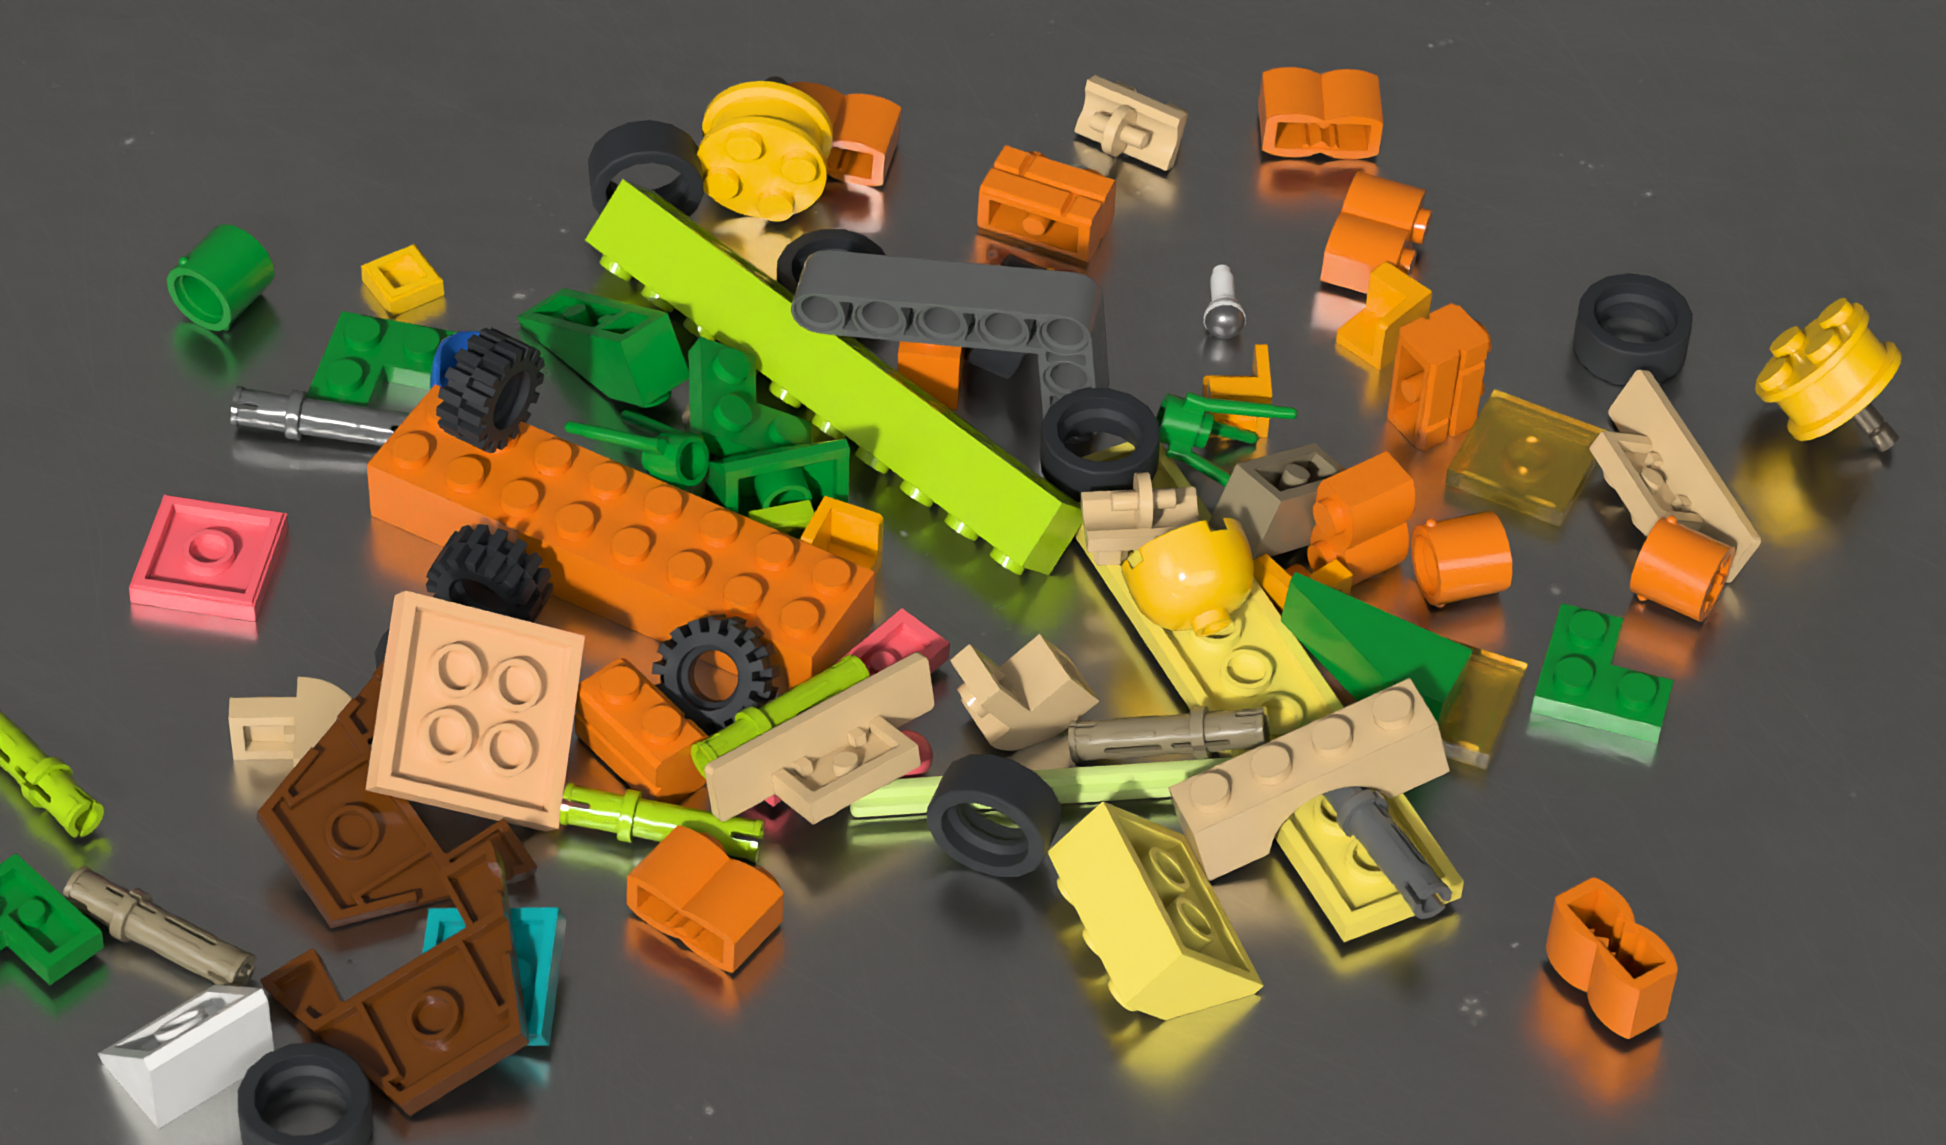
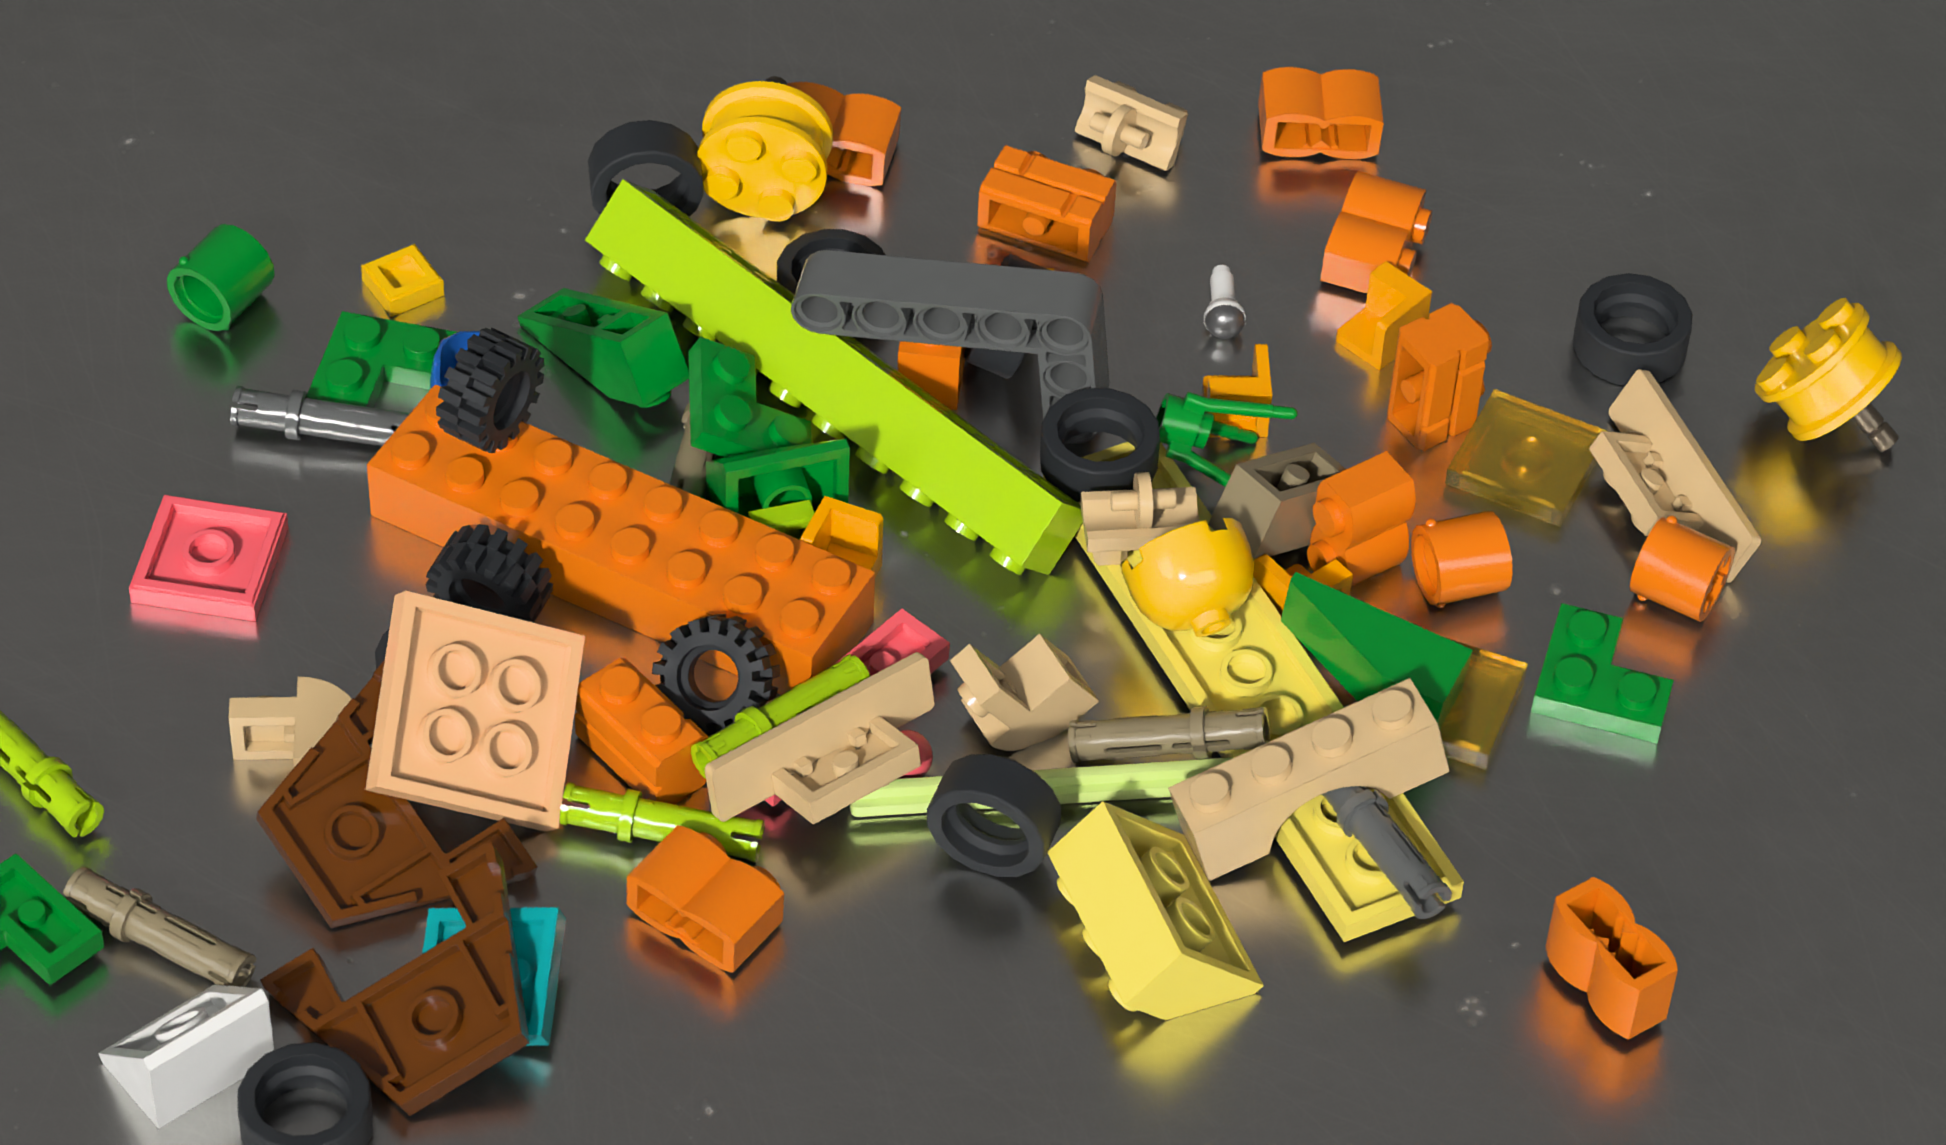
(669, 457): green plant -> none

